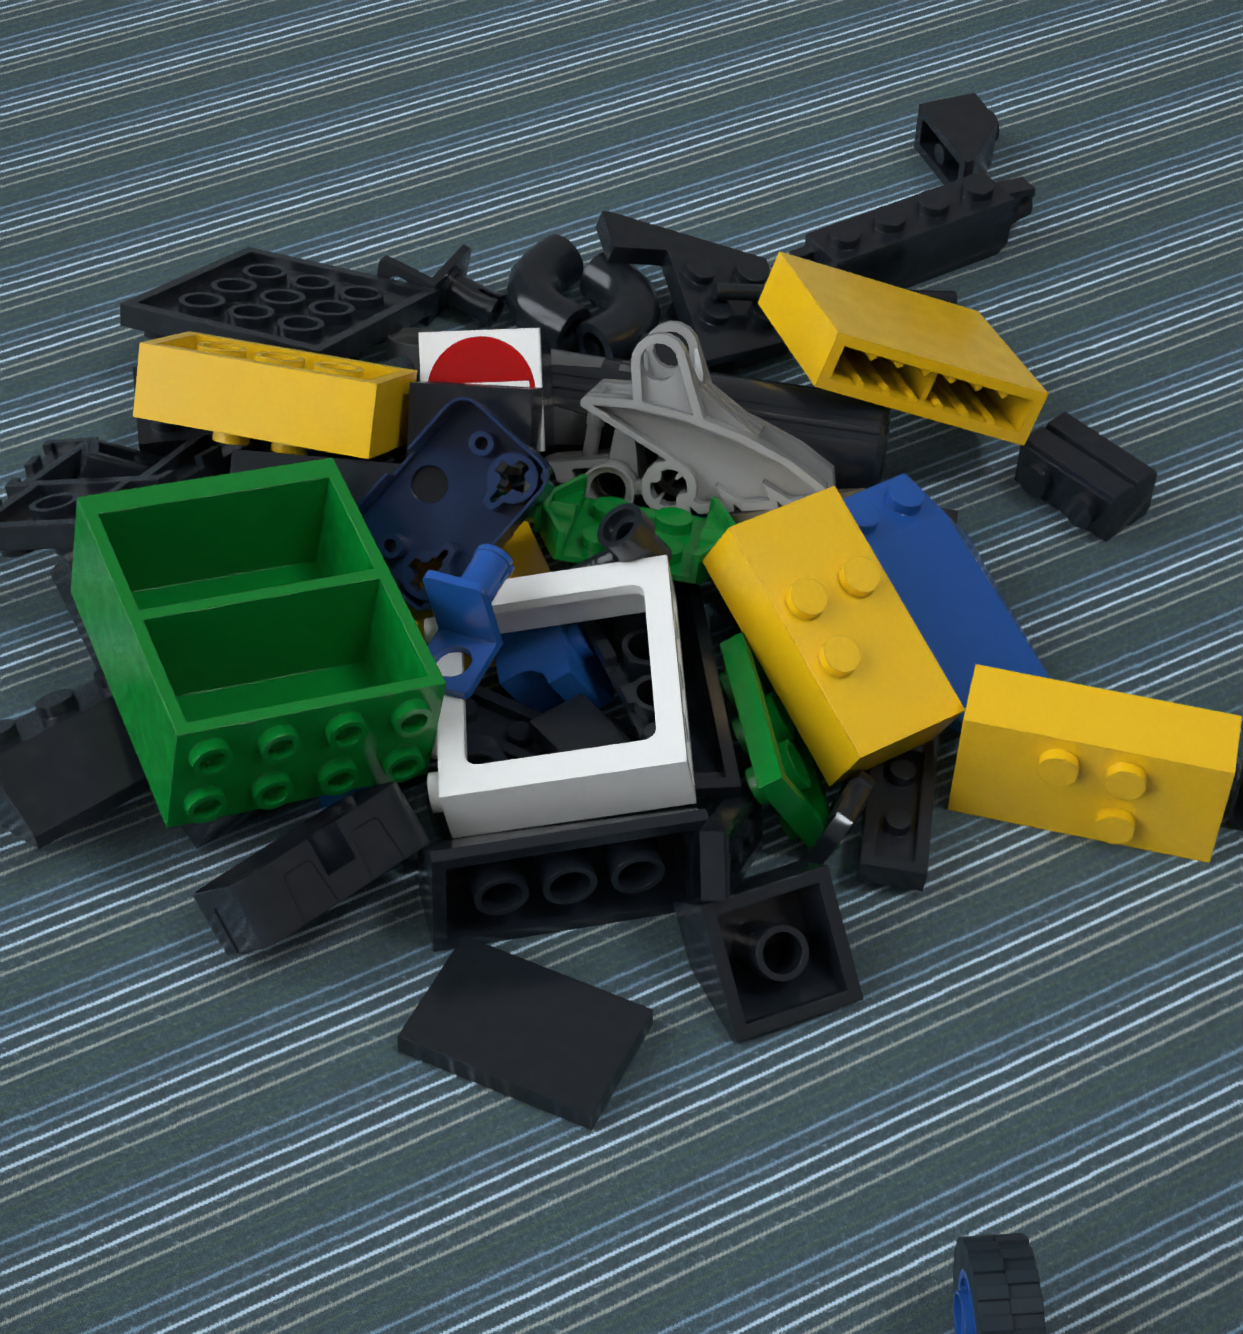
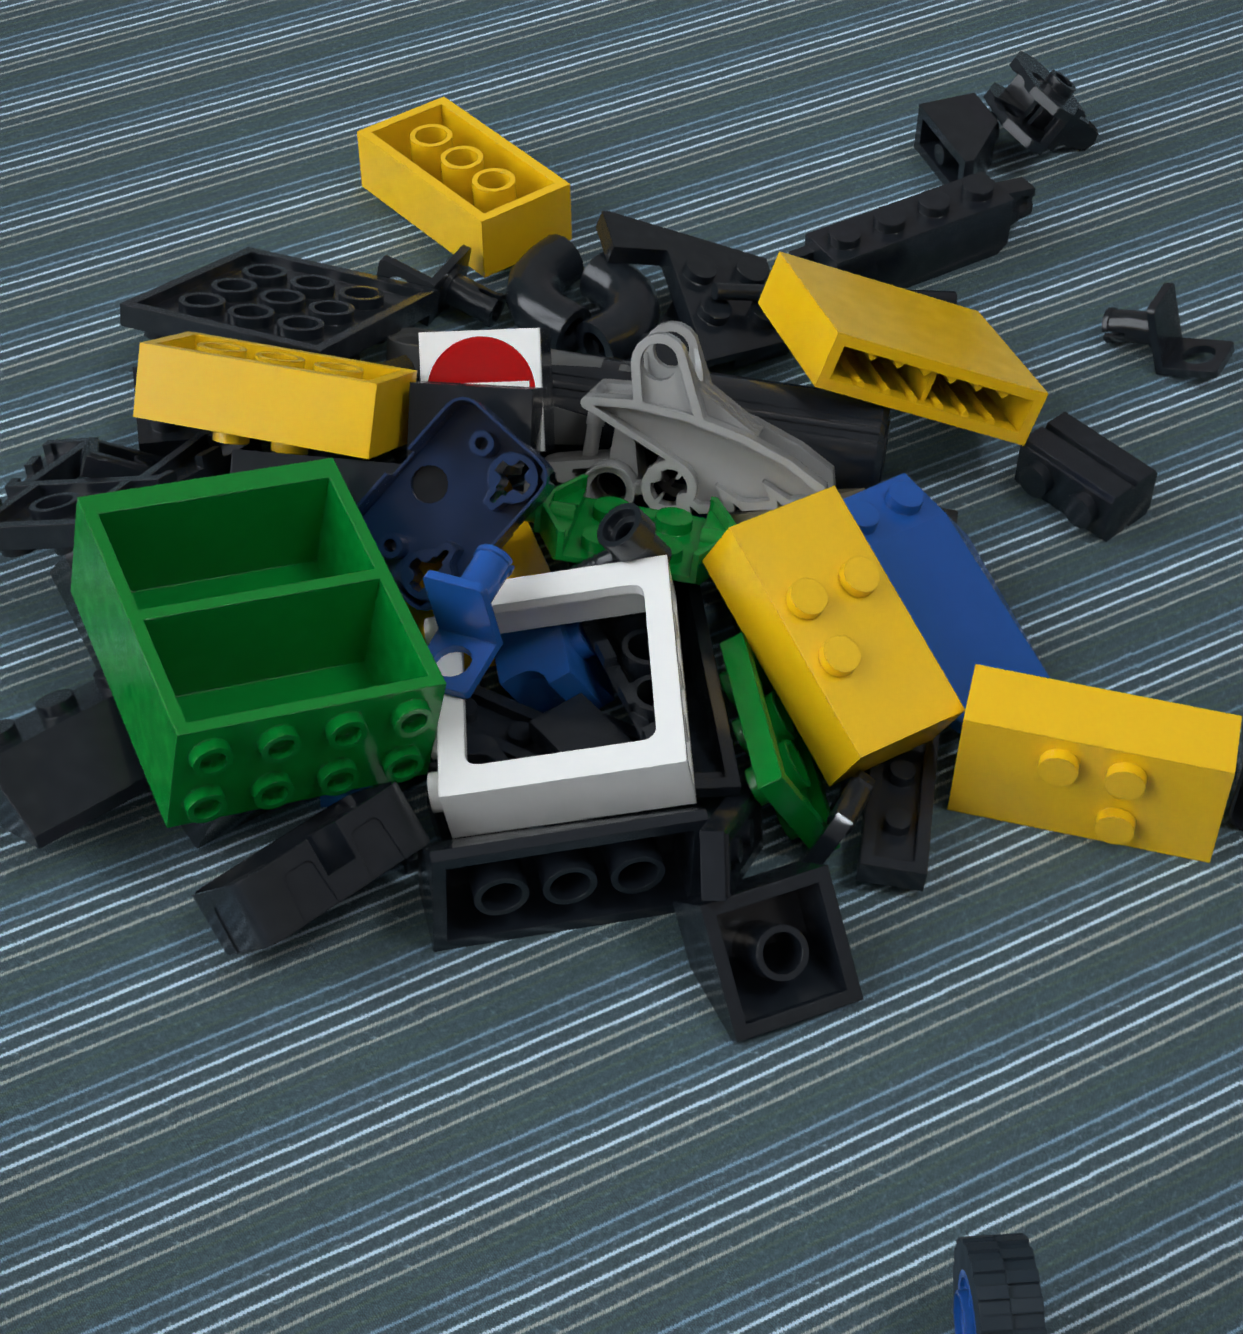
(463, 184): none -> yellow brick
(526, 1031): black tile -> none
(1041, 108): none -> black hinge
(1162, 331): none -> black bracket

